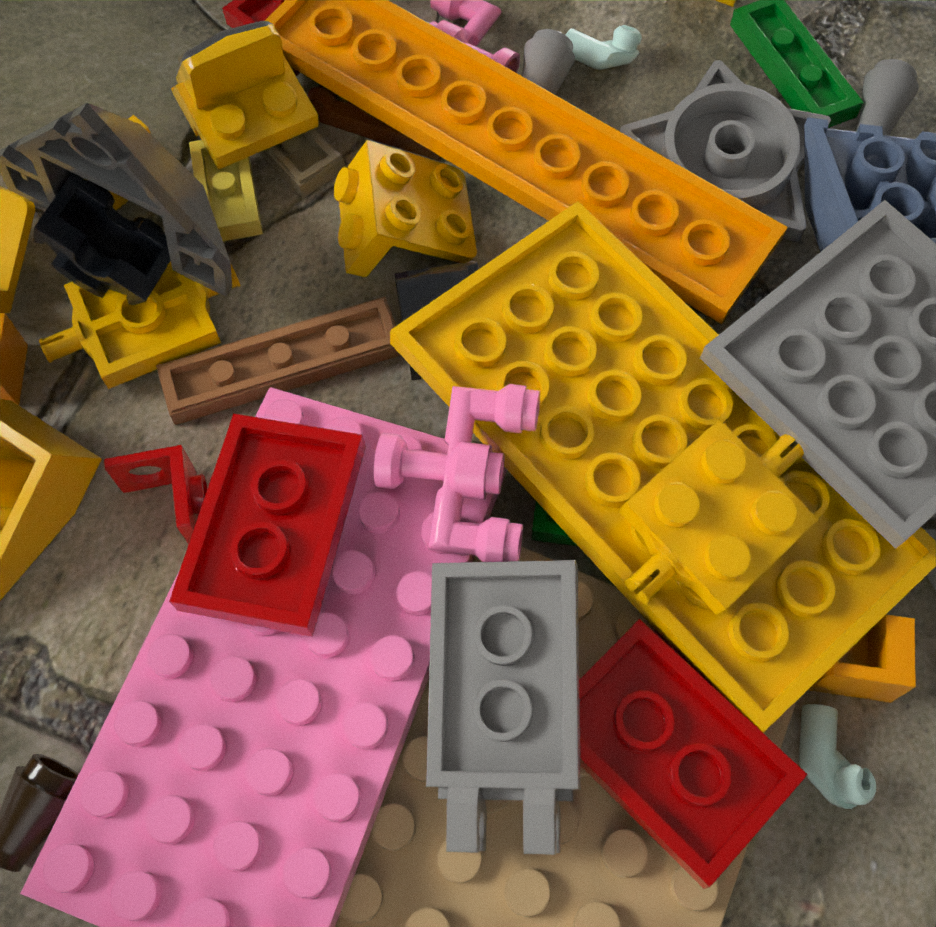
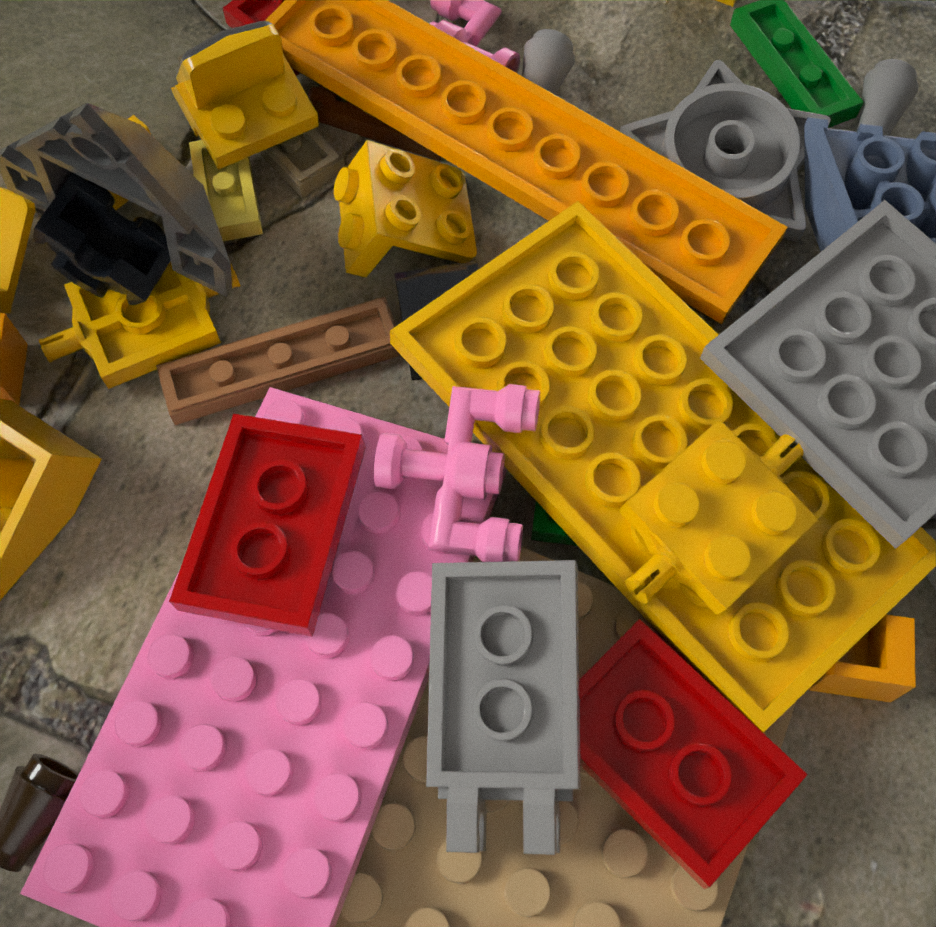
(177, 470): red bracket -> none
(608, 53): light aqua arm -> none
(826, 767): light aqua arm -> none

